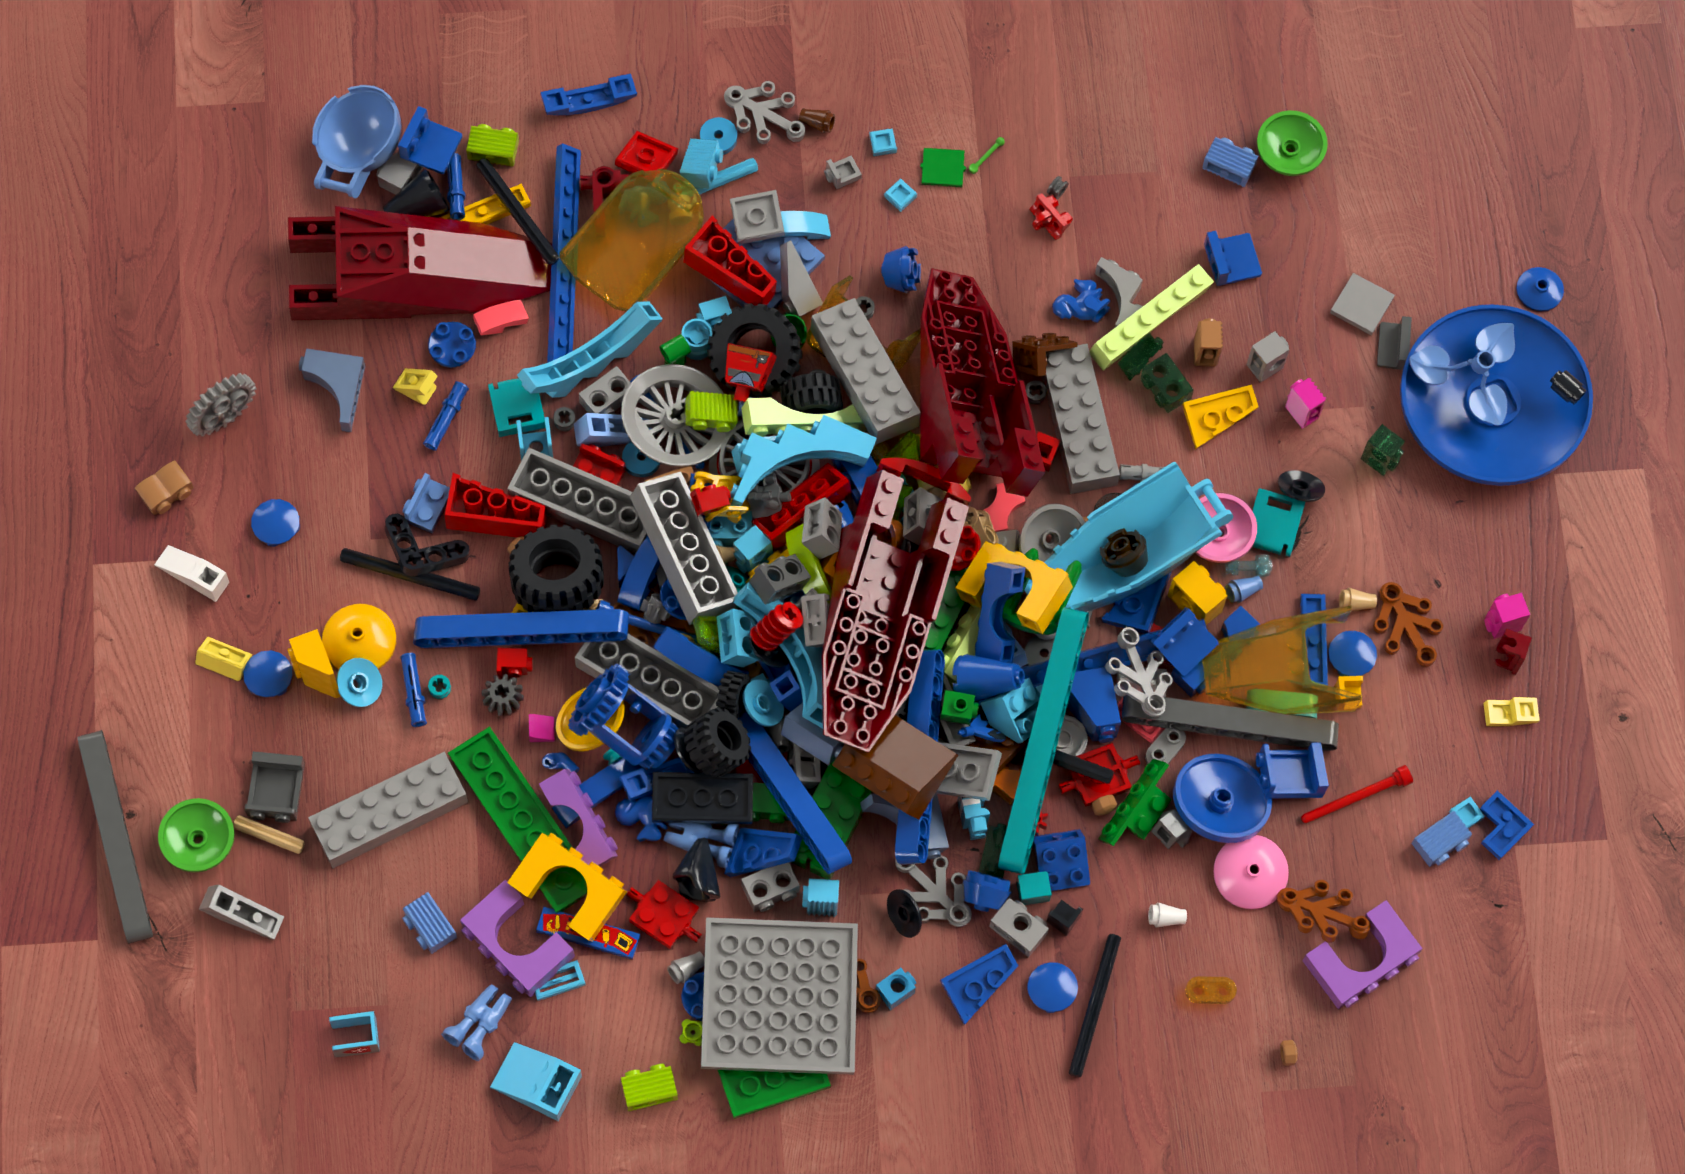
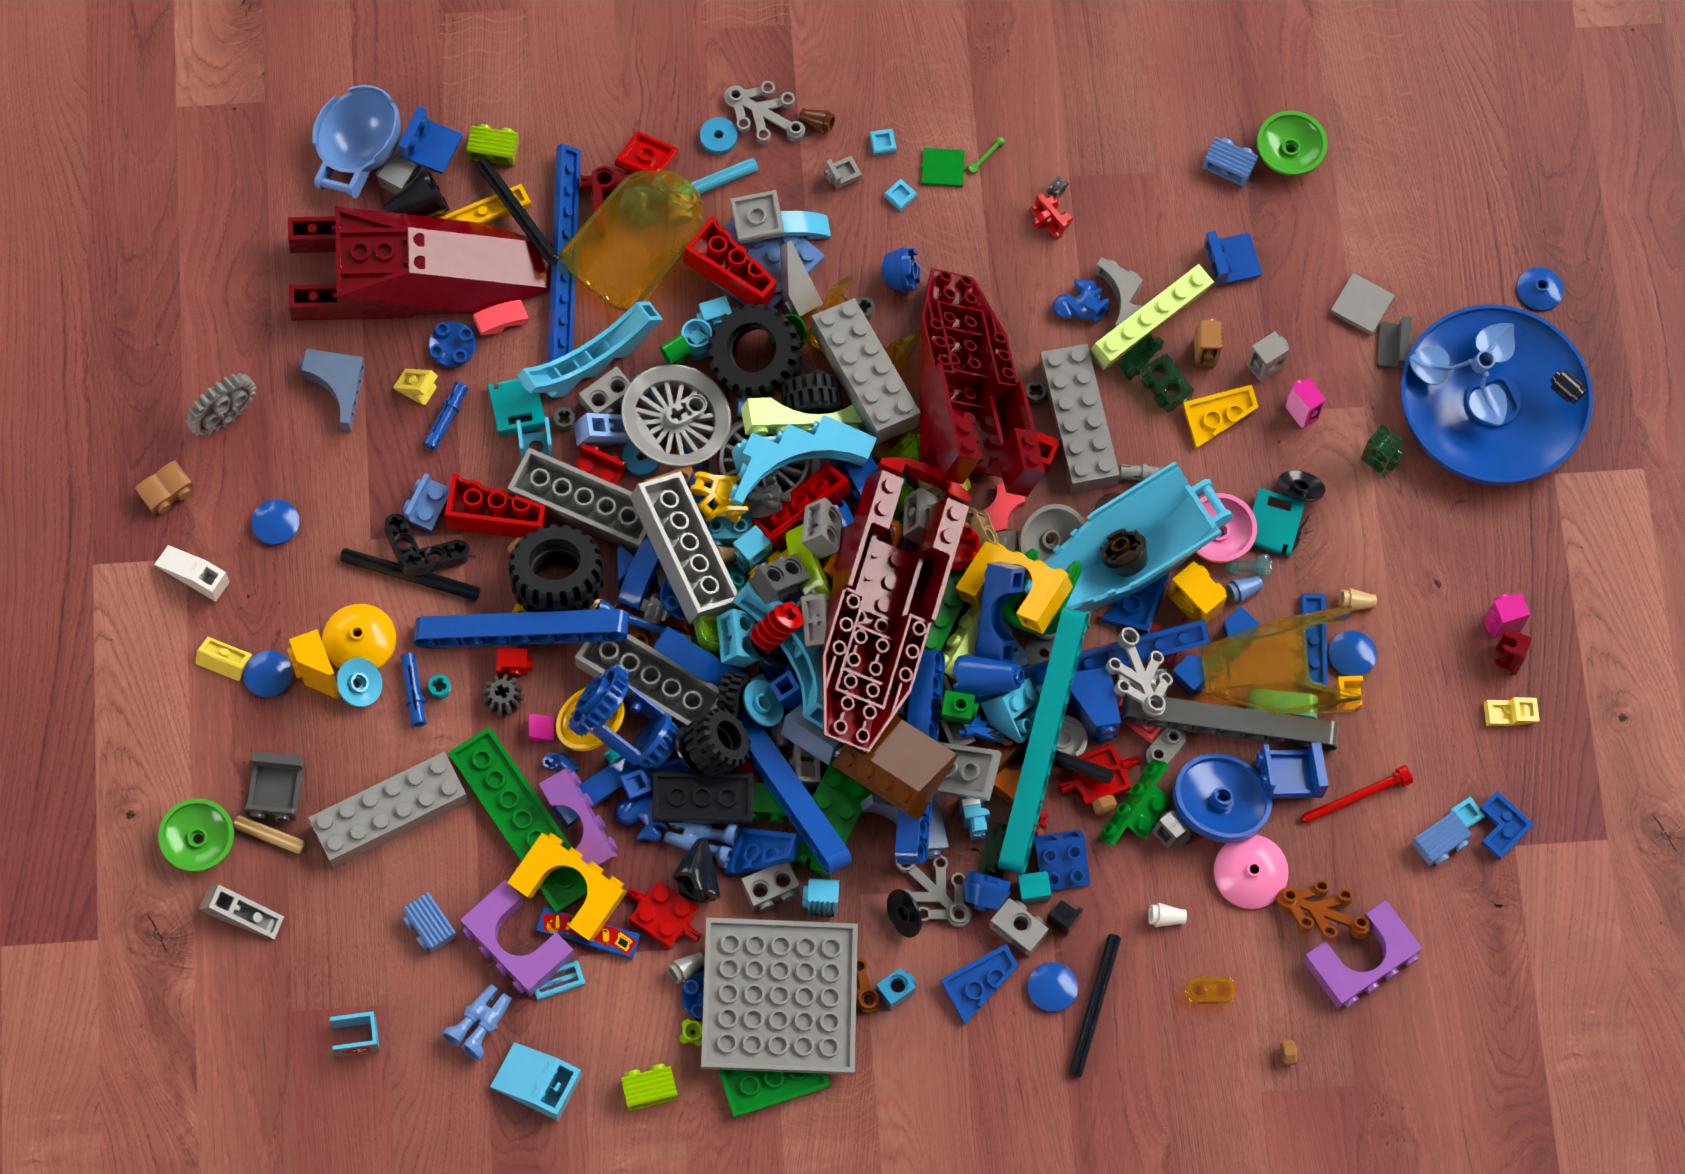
(115, 837): dark grey beam -> none
(456, 195): blue pin -> none
(589, 98): blue slope -> none
(701, 162): medium azure brick -> none
(710, 499): red brick -> none
(711, 411): lime brick -> none
(747, 370): red torso -> none
(1030, 352): reddish brown bracket -> none
(1184, 641): blue bracket -> none
(1406, 621): dark orange plant -> none

